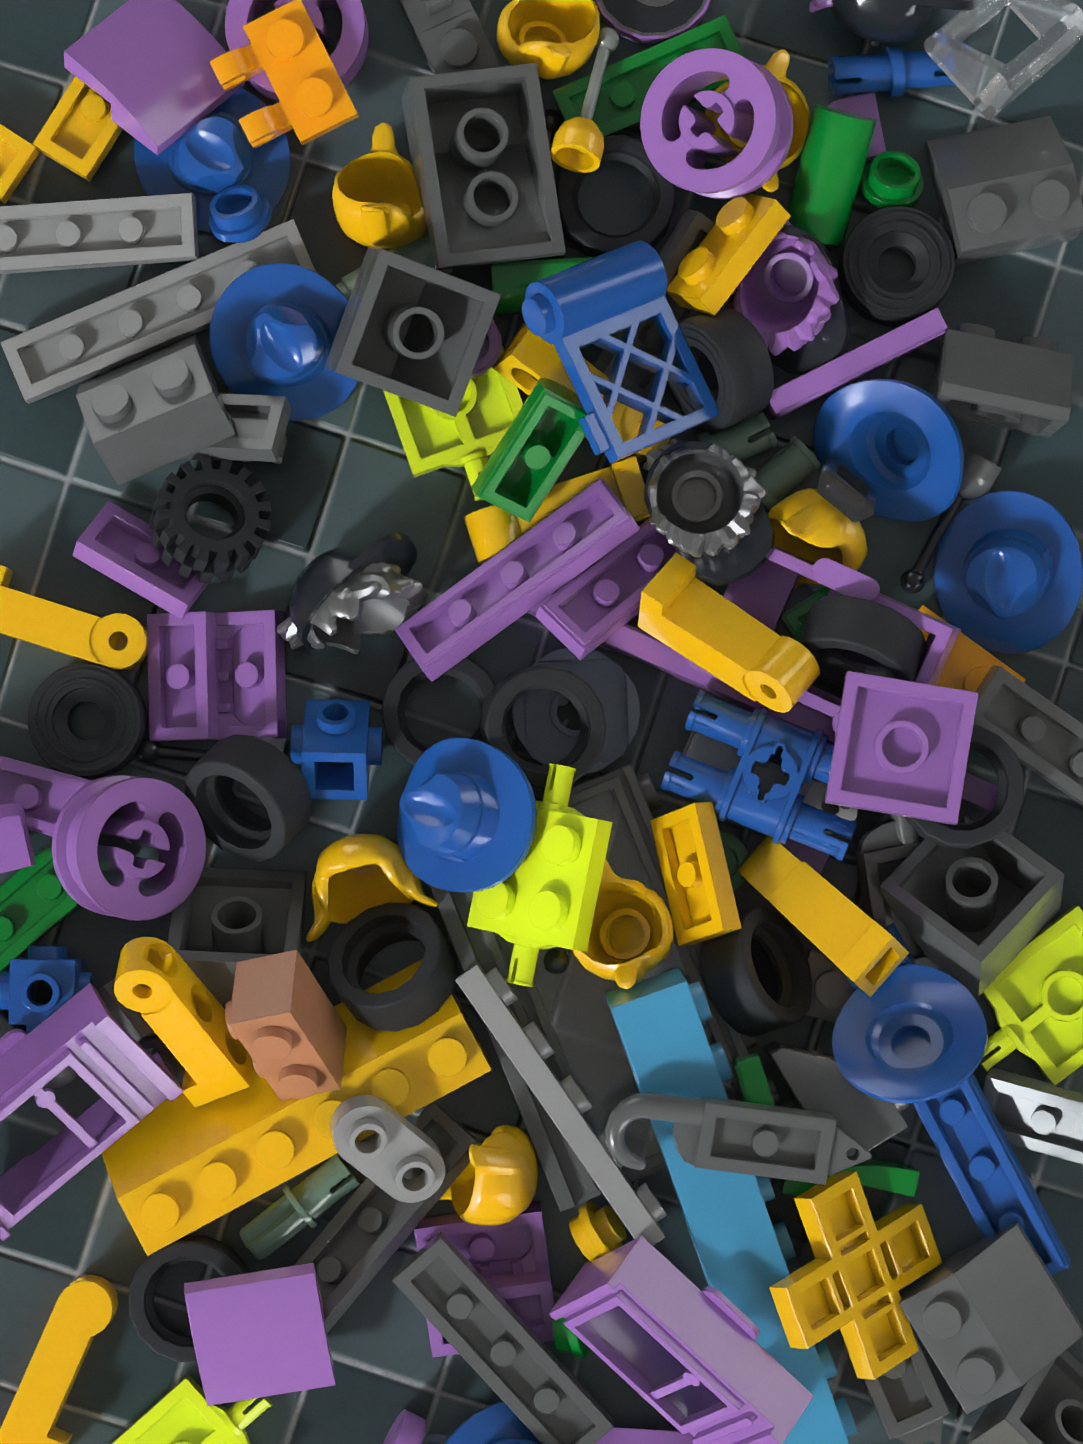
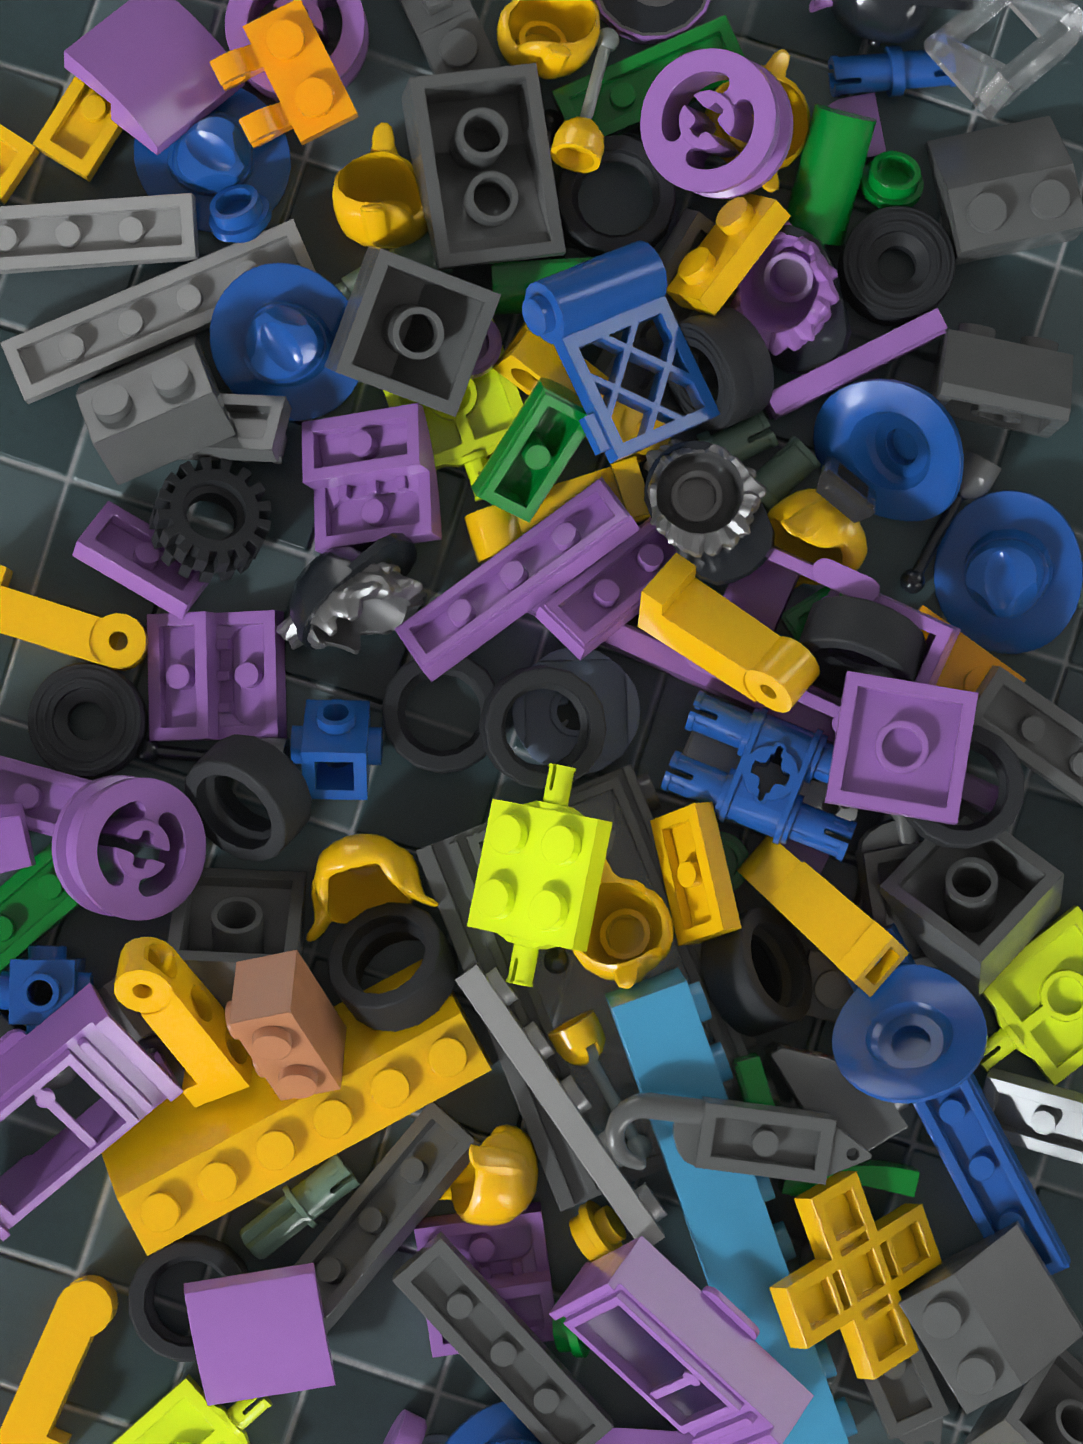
(371, 477): none -> medium lavender slope
(392, 1150): light grey plate -> none
(465, 816): blue hat -> none
(580, 1044): none -> hinge

